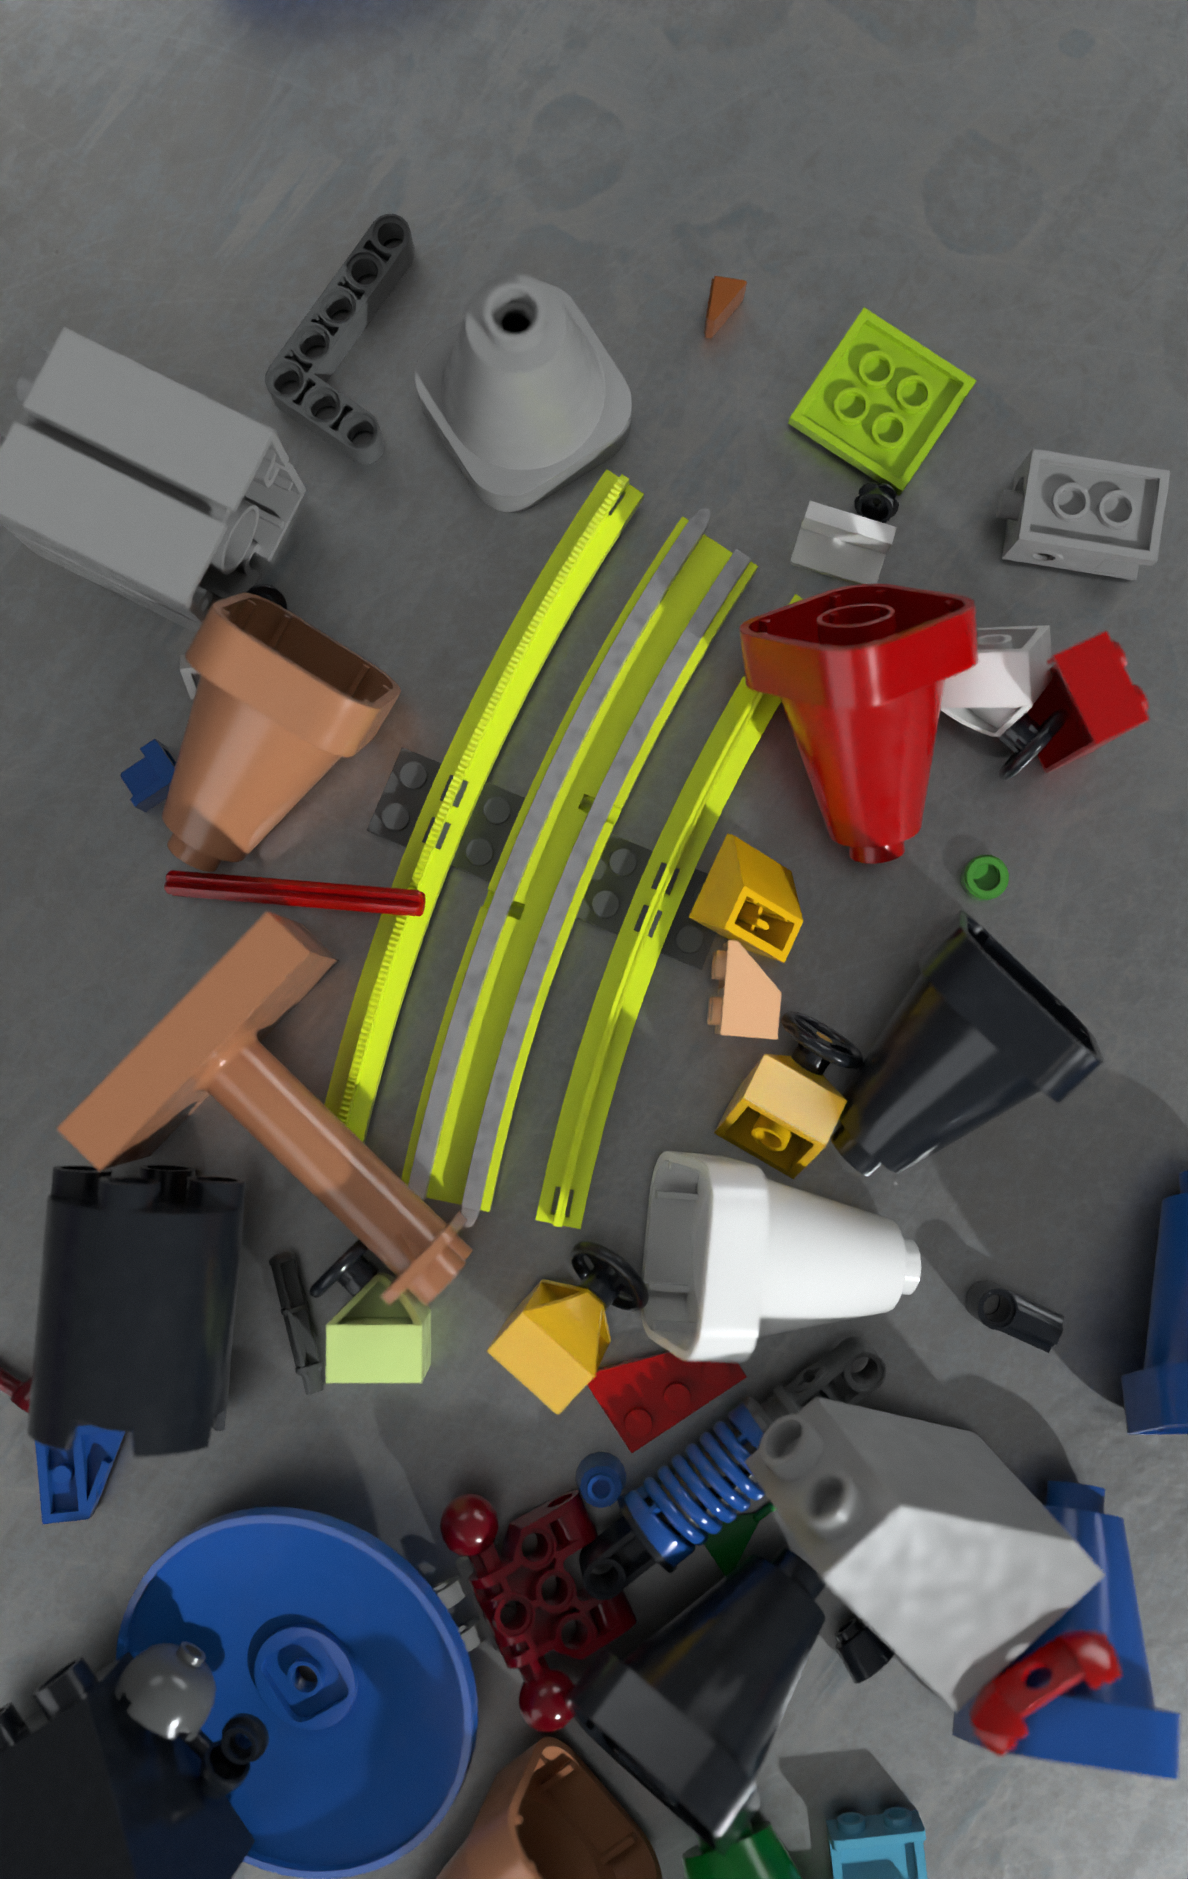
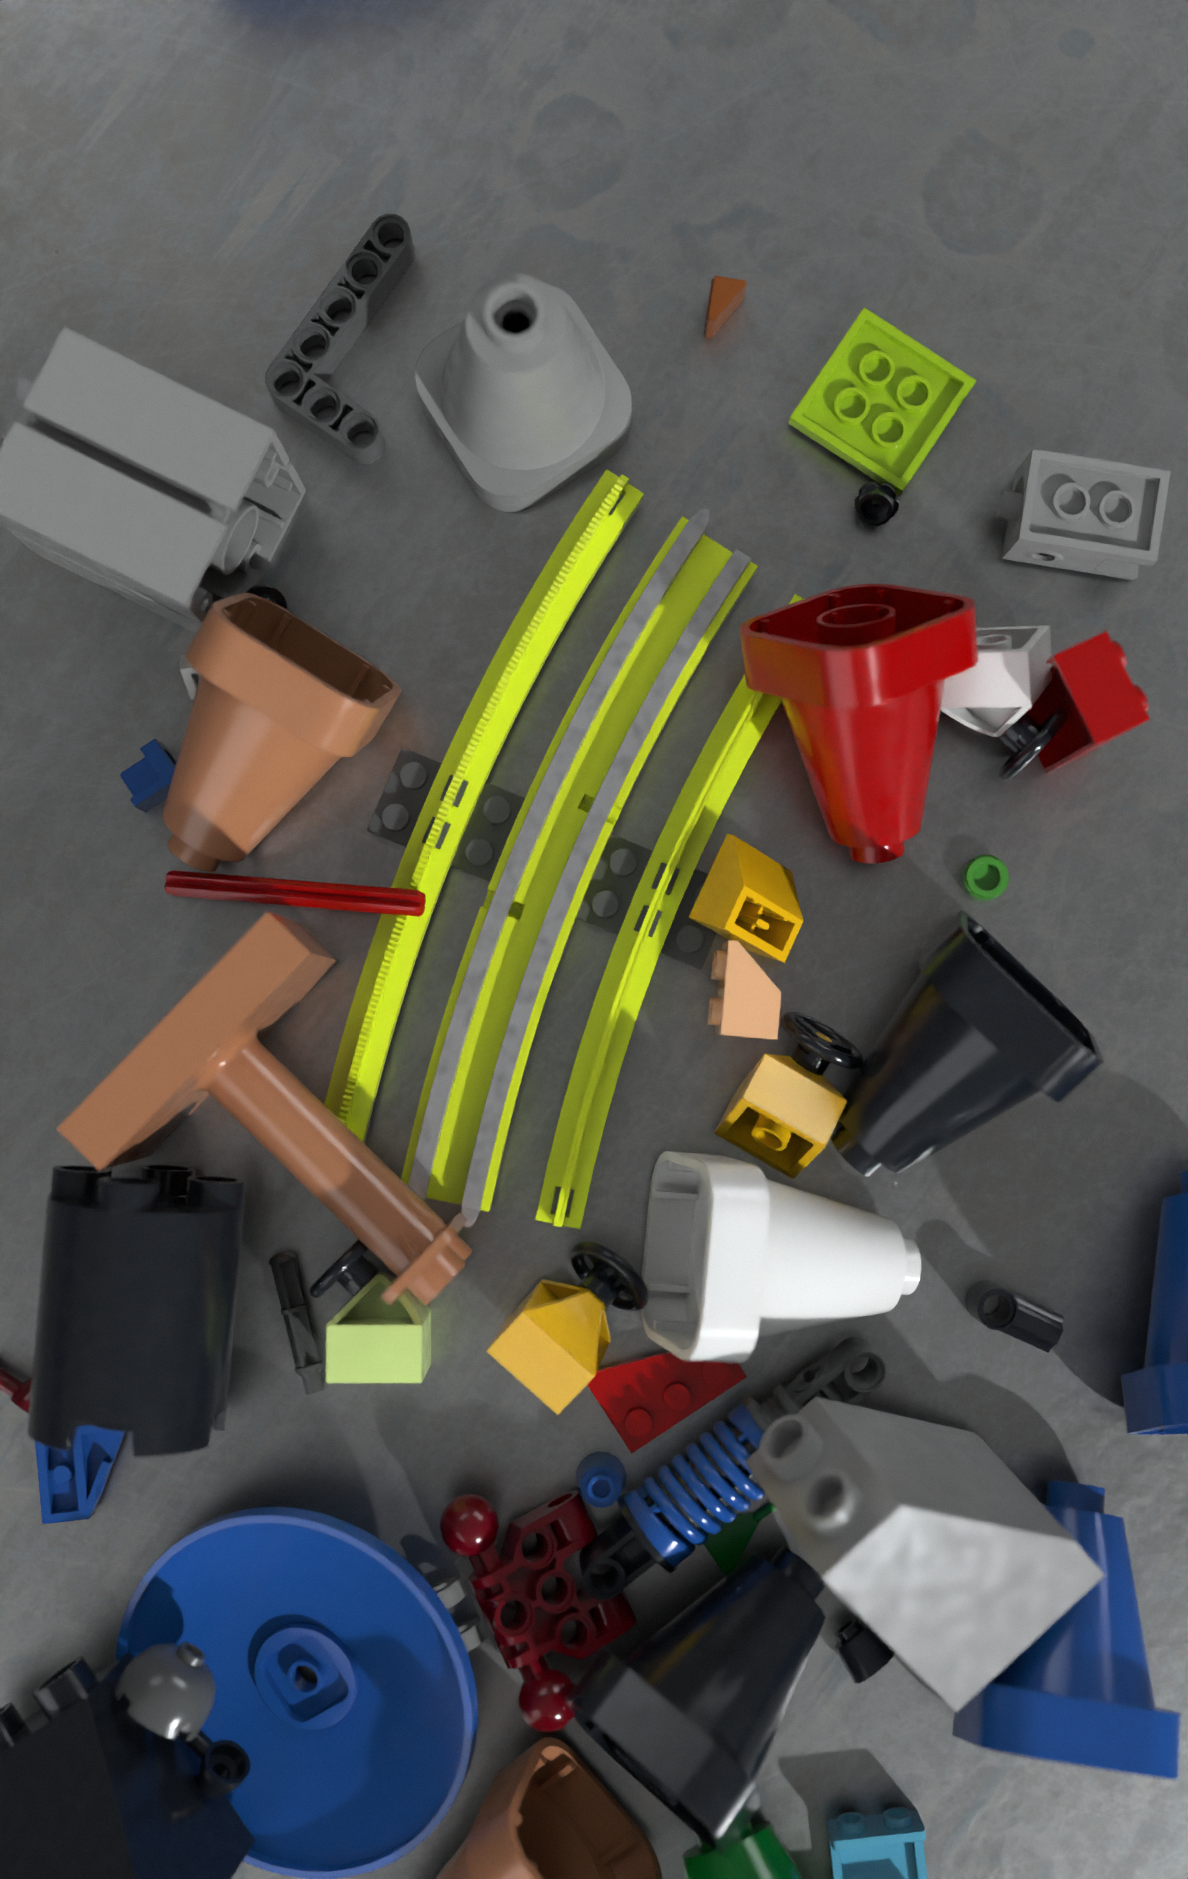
(237, 1746): black plate -> none
(842, 544): white panel -> none
(1006, 1700): red piece -> none

